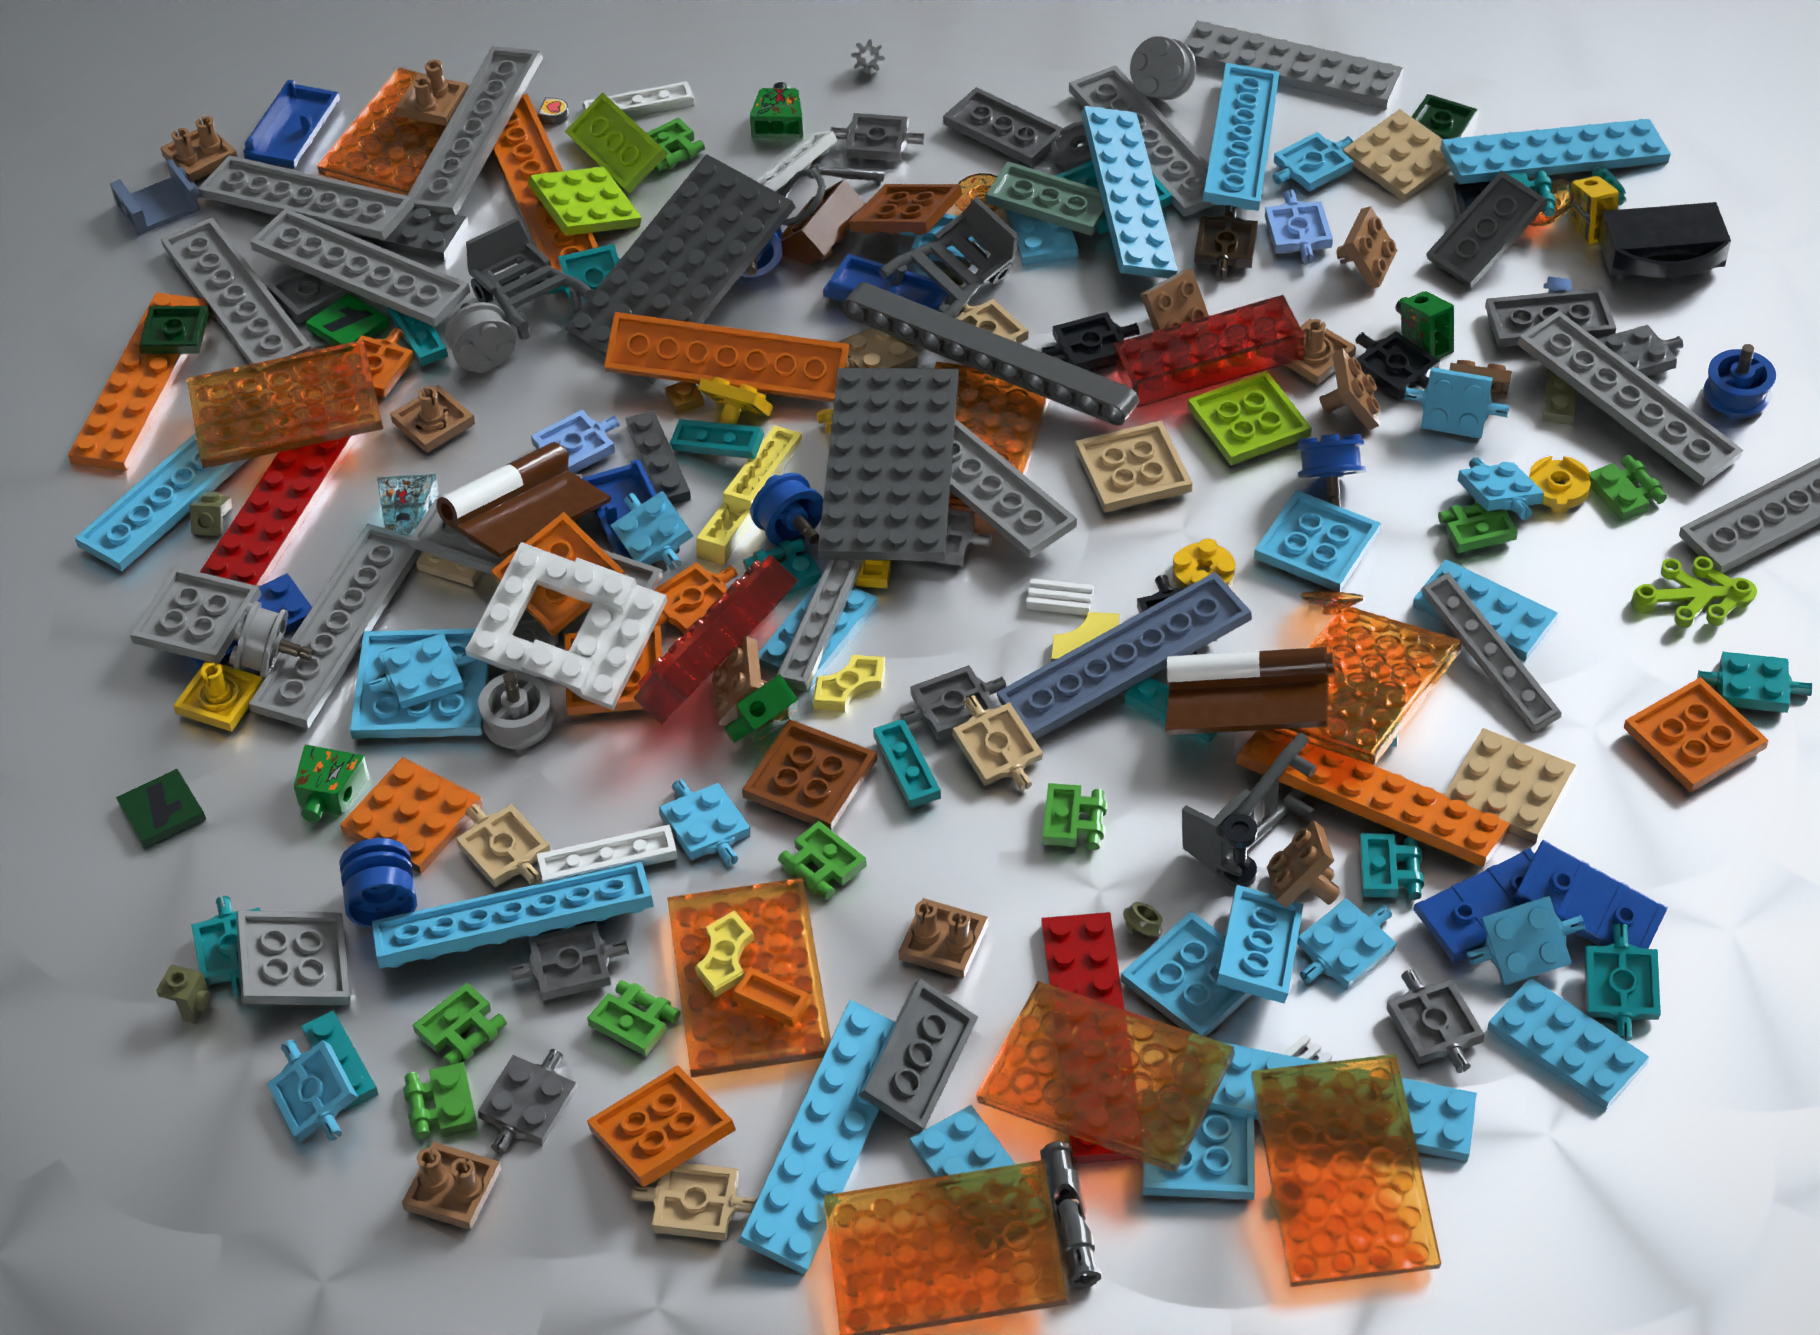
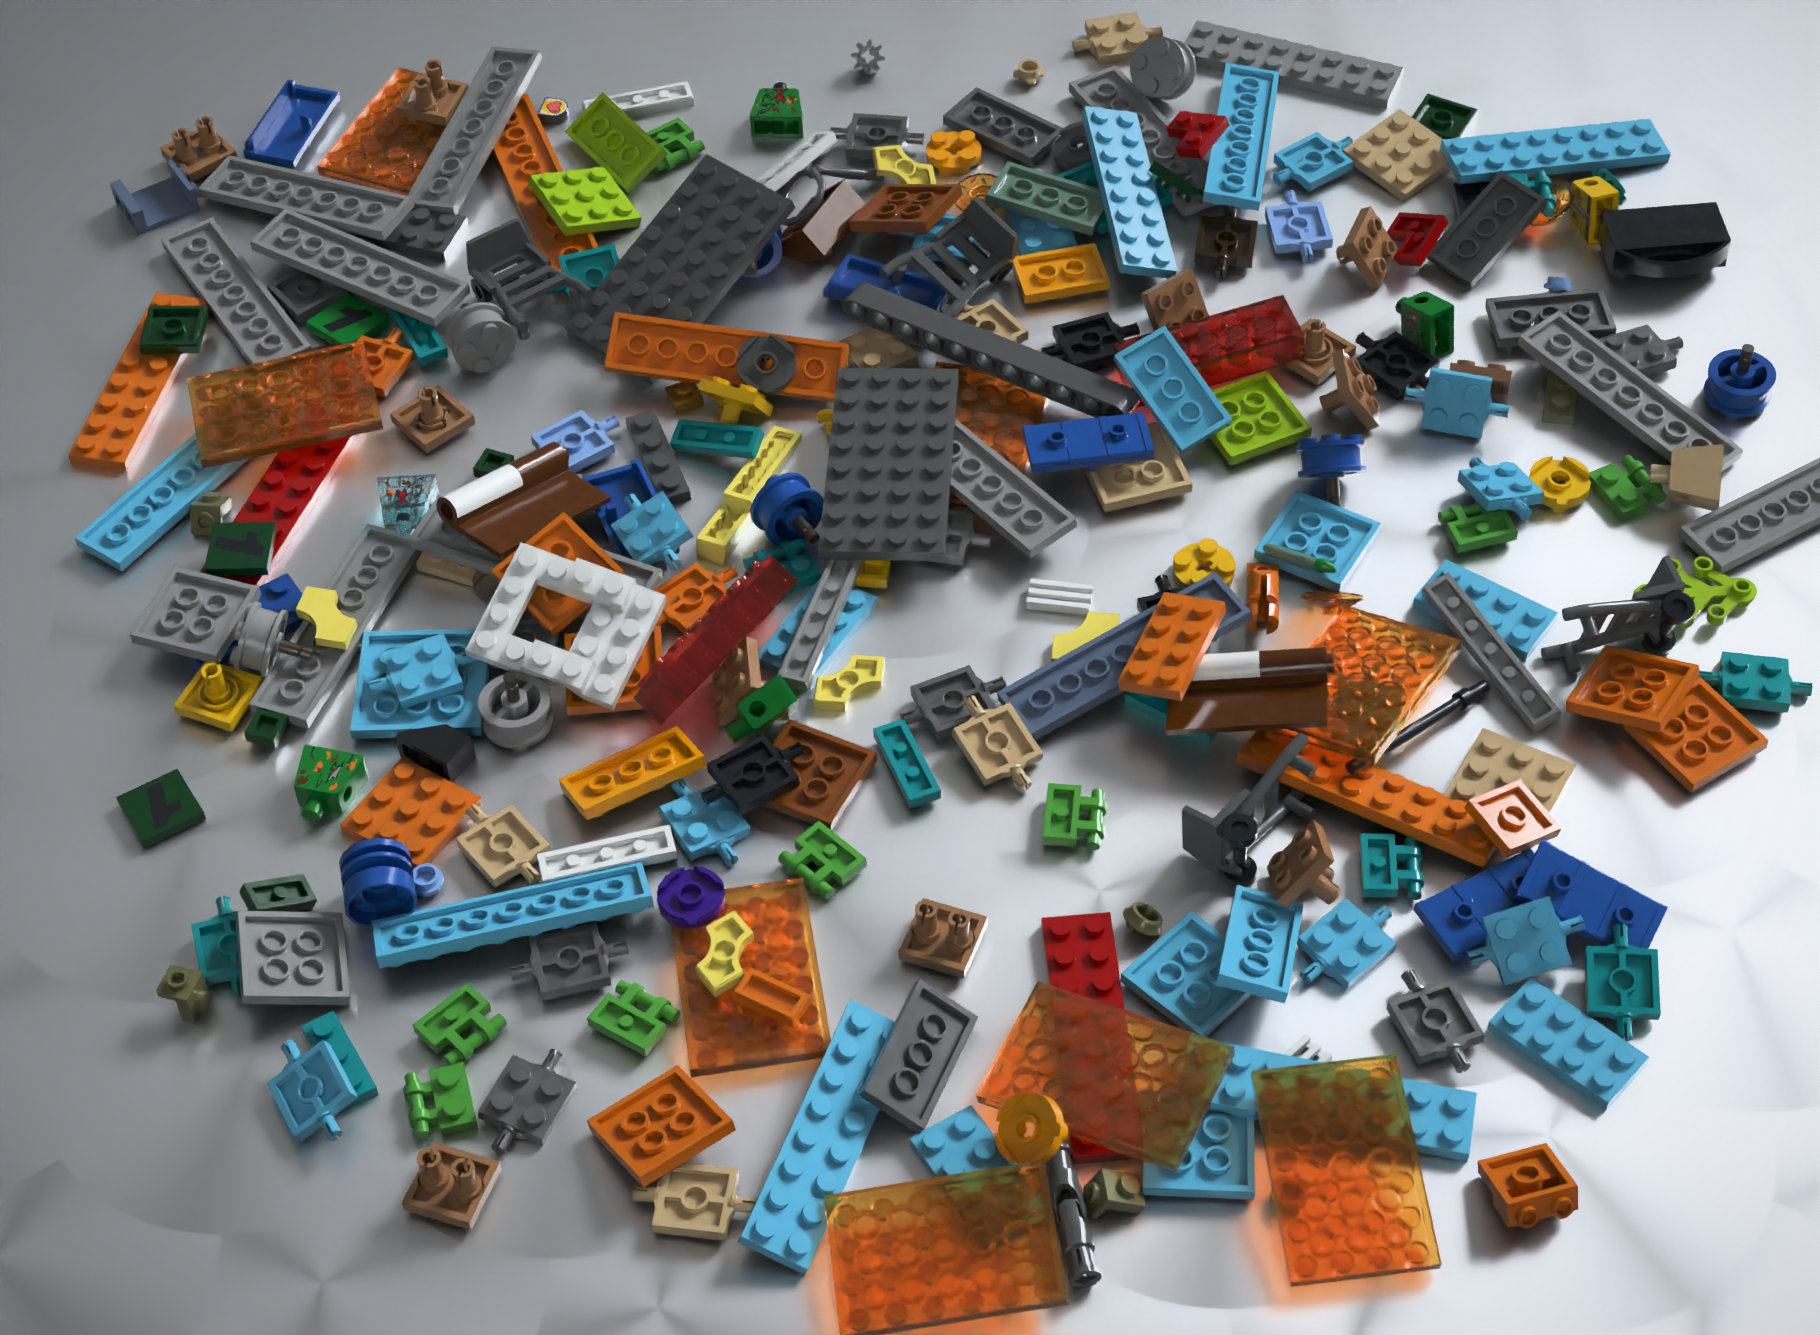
(240, 548): none -> dark green tile
(267, 728): none -> dark green plate
(279, 894): none -> dark green plate
(321, 610): none -> light yellow tile
(427, 879): none -> light blue plate
(438, 749): none -> black slope
(490, 461): none -> dark green plate
(632, 773): none -> light orange plate
(691, 897): none -> dark purple tile
(753, 774): none -> black plate
(766, 348): none -> dark grey plate
(894, 163): none -> light yellow tile
(944, 143): none -> light orange plate
(1029, 71): none -> tan plate
(1048, 1131): none -> light orange plate
(1060, 273): none -> light orange plate
(1088, 442): none -> blue container
(1113, 1191): none -> olive bracket
(1115, 37): none -> tan plate
(1168, 178): none -> dark green plate
(1172, 389): none -> medium azure plate
(1172, 646): none -> orange plate
(1197, 132): none -> red plate
(1263, 595): none -> orange plate
(1319, 565): none -> sand green piece
(1418, 236): none -> red plate
(1460, 701): none -> black bar
(1512, 818): none -> plate
(1529, 1186): none -> orange plate
(1633, 688): none -> orange plate
(1660, 597): none -> dark grey hand
(1692, 476): none -> tan torso

